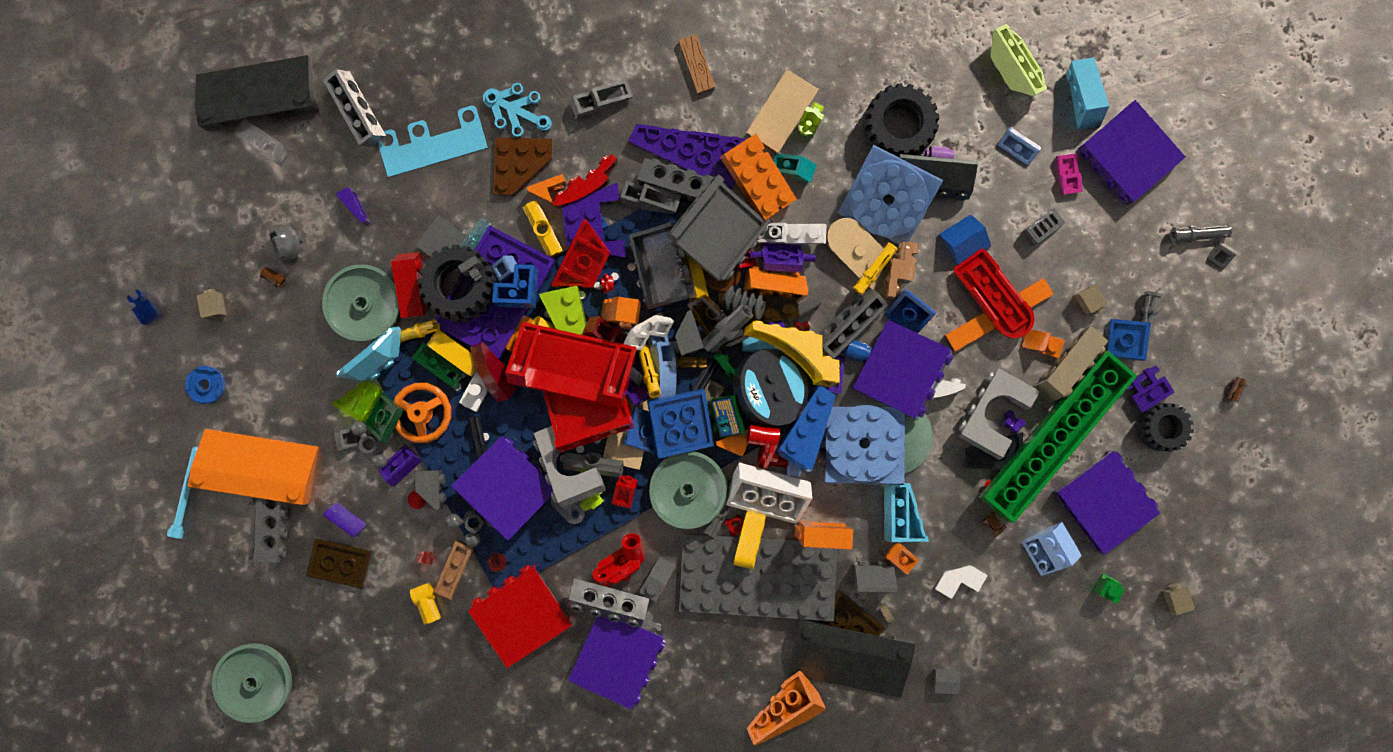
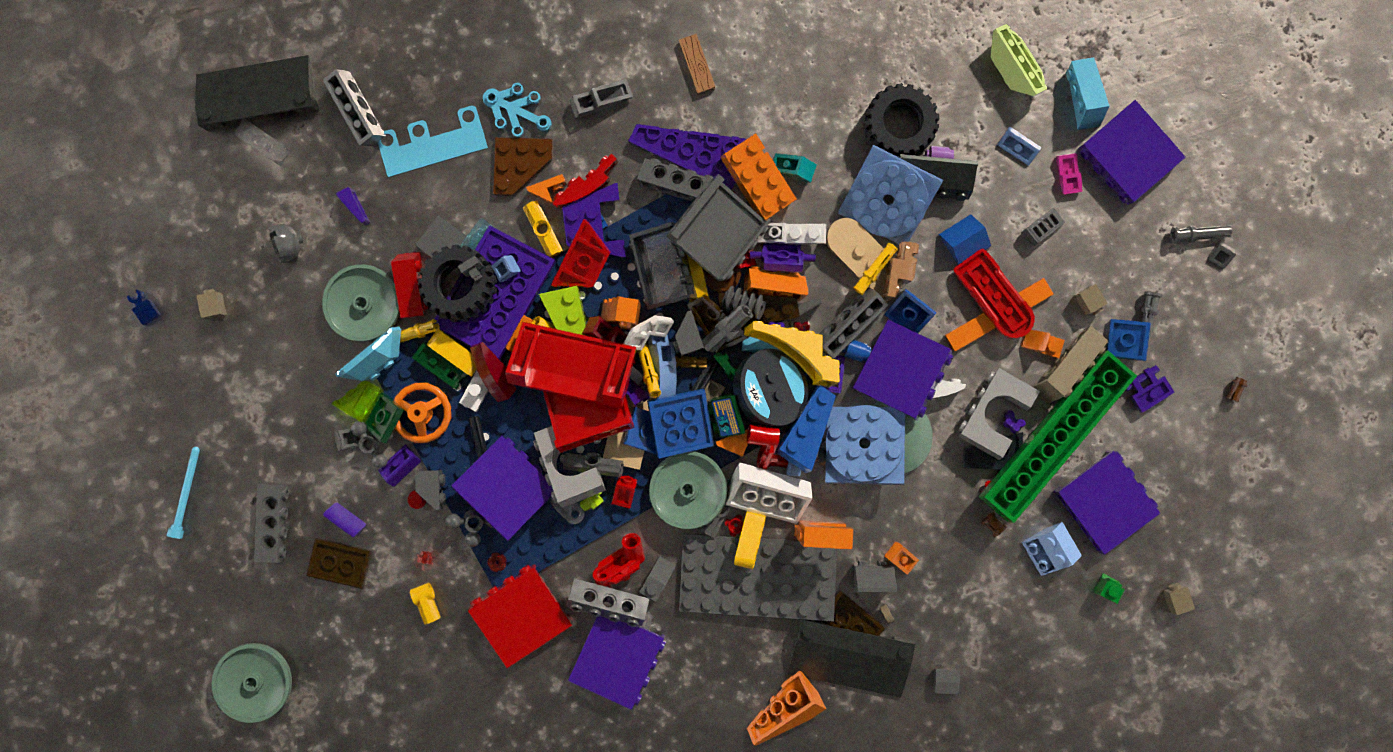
(215, 380): blue tile -> none
(254, 467): orange slope -> none
(276, 279): reddish brown pin -> none
(453, 569): medium nougat tile -> none
(520, 293): blue brick -> none
(606, 283): red plate -> none
(649, 198): dark grey slope -> none
(782, 111): tan tile -> none
(811, 120): lime hips -> none
(901, 515): medium azure wedge -> none
(951, 580): white tile -> none
(1180, 423): black tyre -> none

